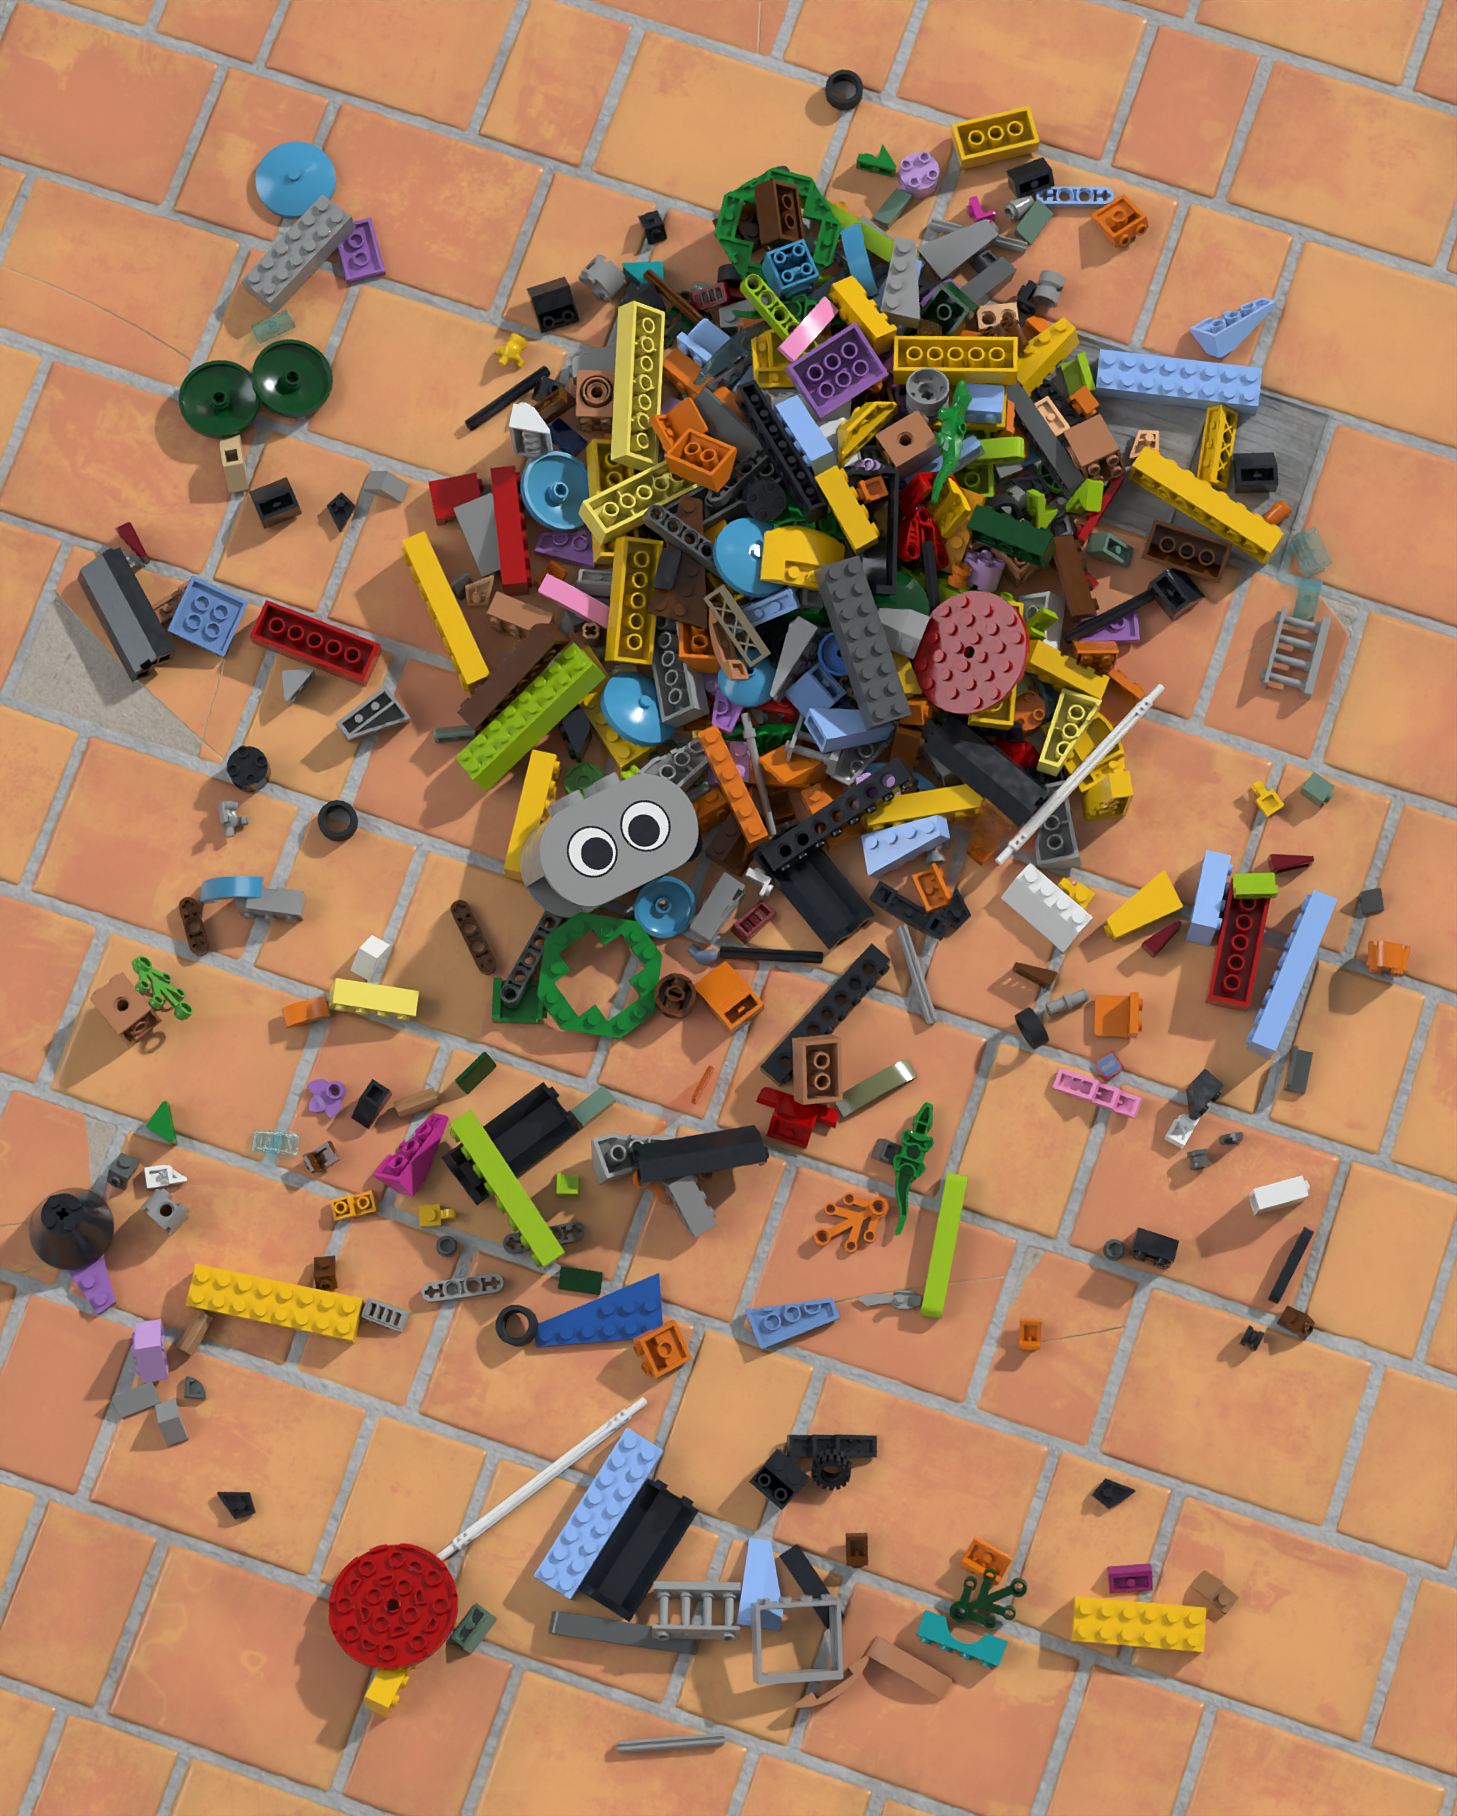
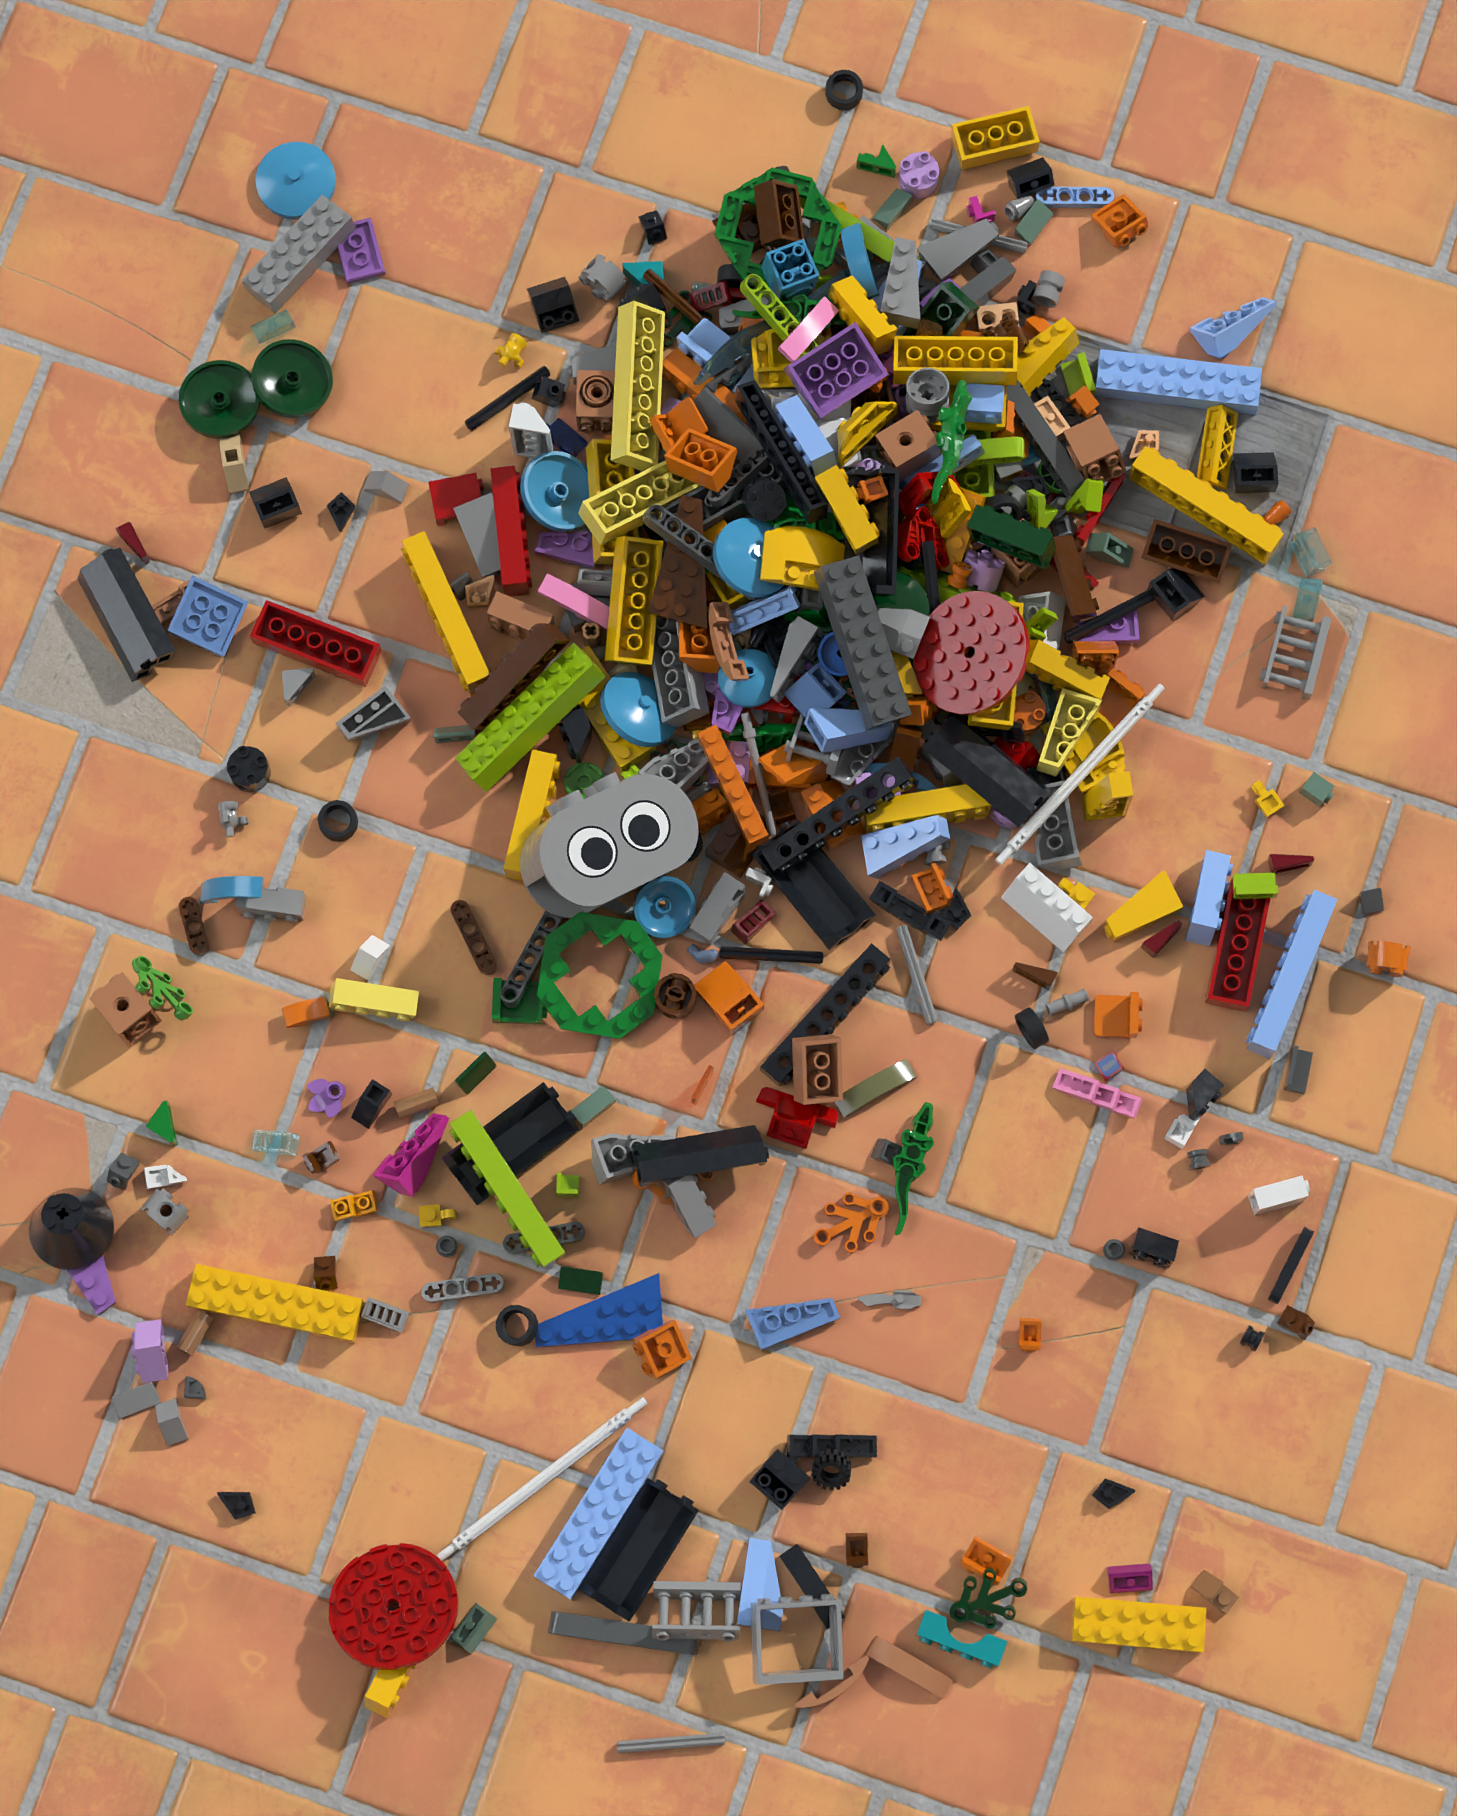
(552, 569): orange bracket -> none
(555, 405): reddish brown panel -> none
(667, 569): black slope -> none
(743, 622): dark tan fence -> none
(944, 1245): lime beam -> none
(988, 832): clear orange wing -> none

